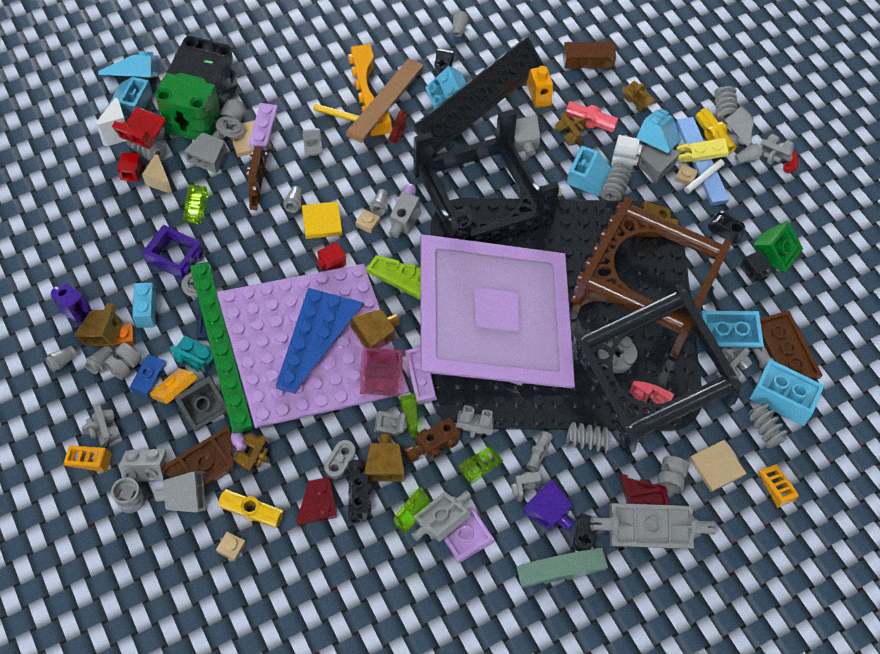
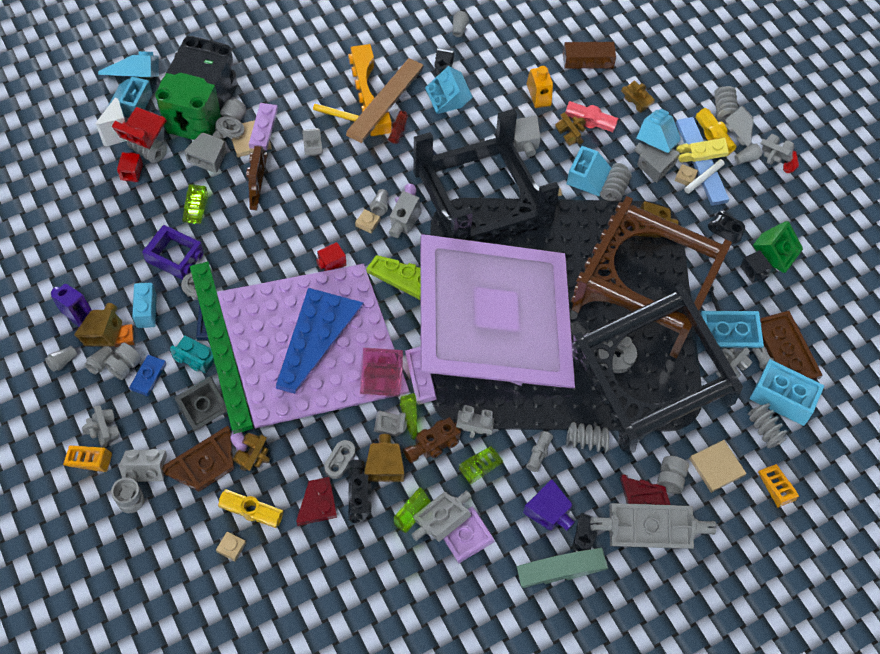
(155, 175): tan slope -> none
(173, 385): light orange plate -> none
(183, 493): light grey torso -> none
(293, 200): light grey cone -> none
(321, 220): yellow tile -> none
(374, 328): pearl gold torso -> none
(479, 94): black plate -> none
(523, 482): light grey bracket -> none
(626, 151): white brick -> none
(643, 391): coral slope -> none

